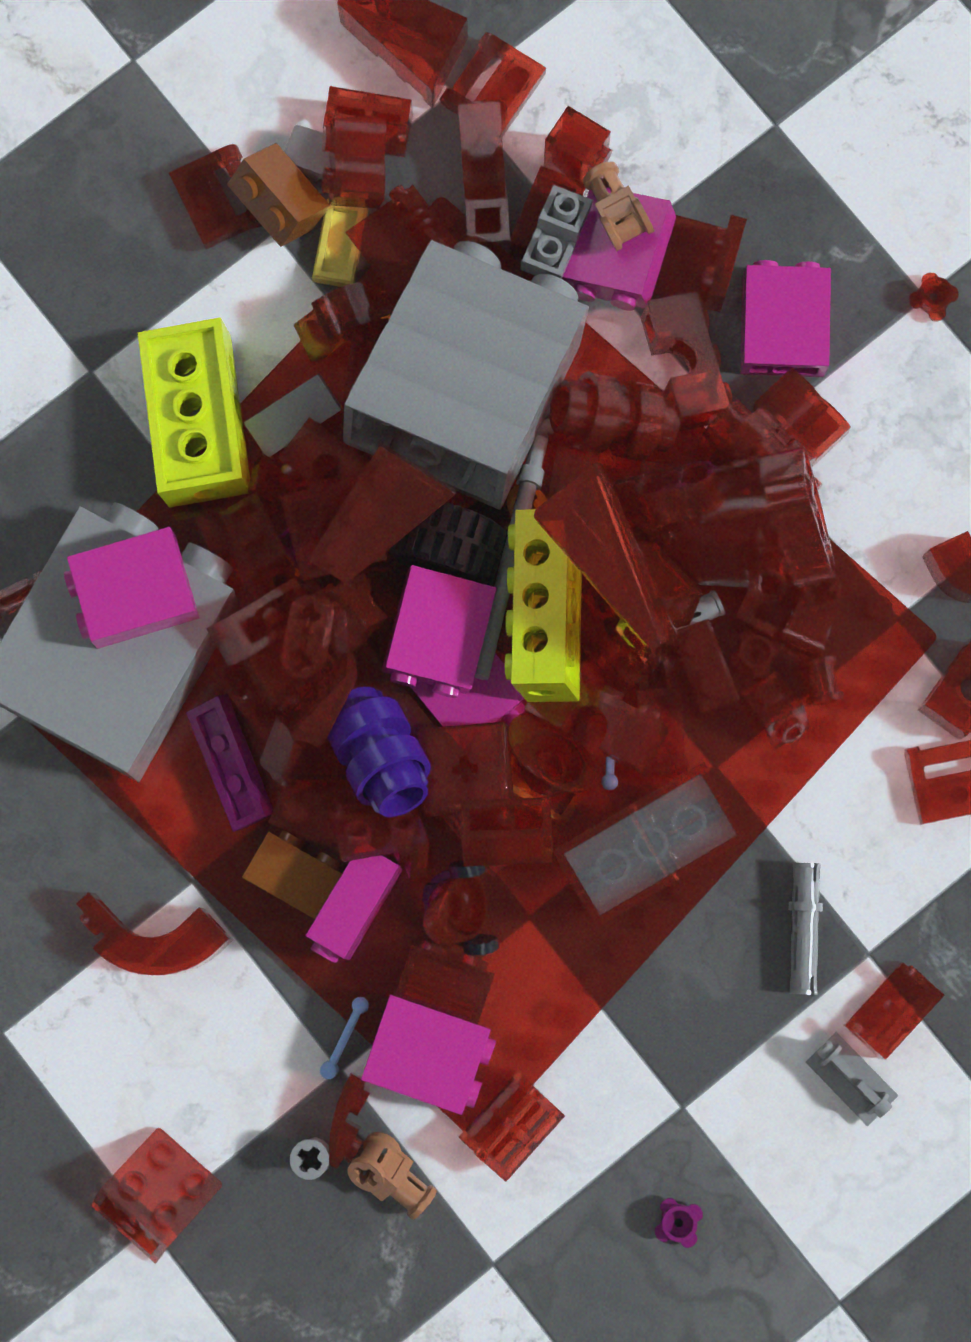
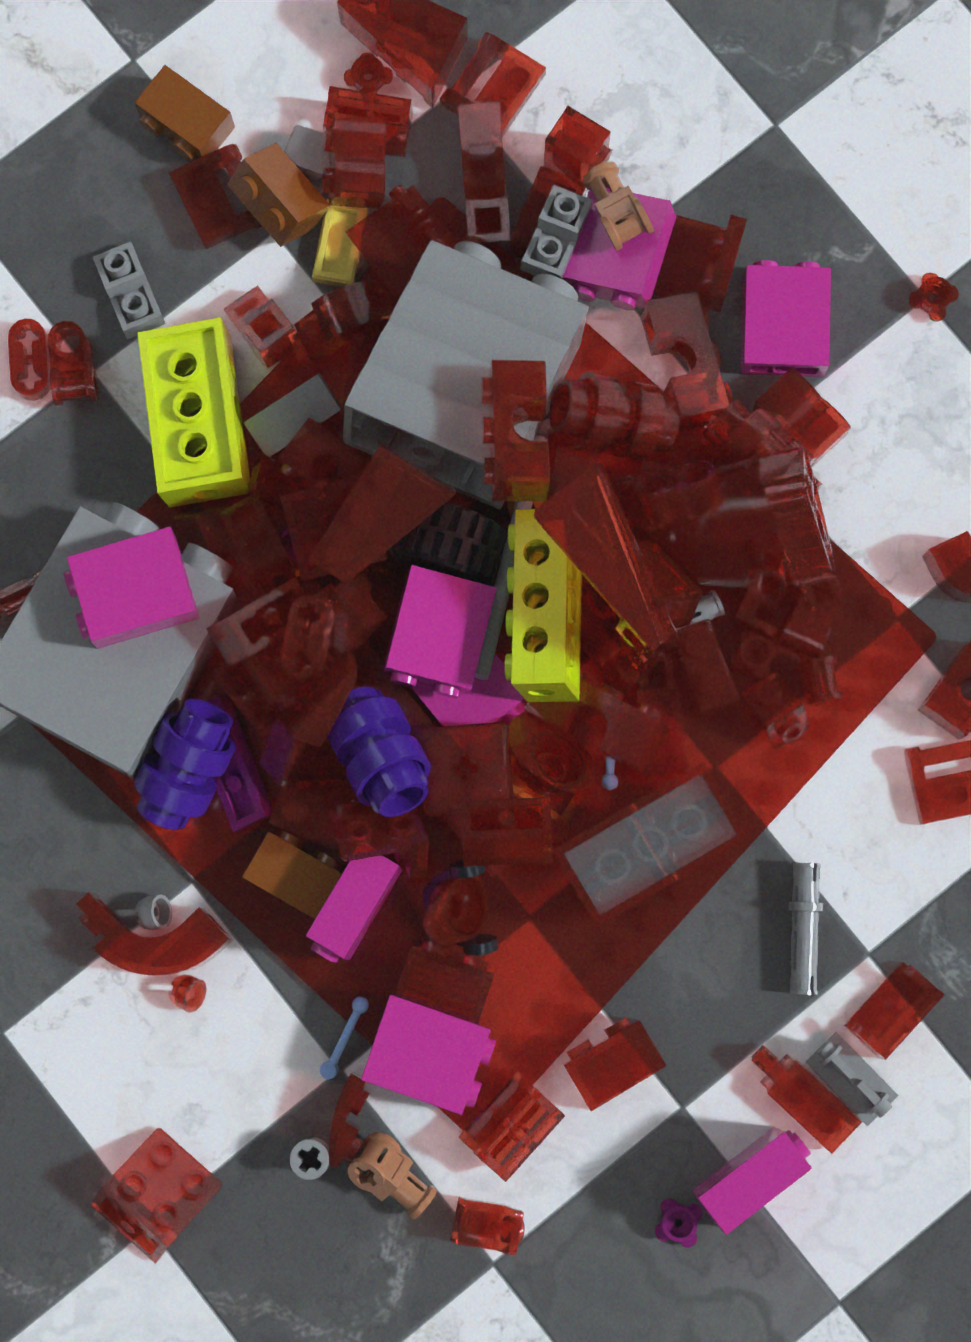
(20, 360): none -> clear red beam
(72, 372): none -> clear red piece
(128, 290): none -> light grey slope
(146, 909): none -> light grey hinge
(183, 115): none -> dark orange brick
(187, 993): none -> clear red hinge
(190, 751): none -> dark purple piece
(263, 327): none -> clear red brick
(368, 64): none -> clear red plate
(488, 1225): none -> clear red bracket
(517, 465): none -> clear red arch
(613, 1063): none -> clear red brick
(753, 1178): none -> dark pink brick
(806, 1099): none -> clear red hinge

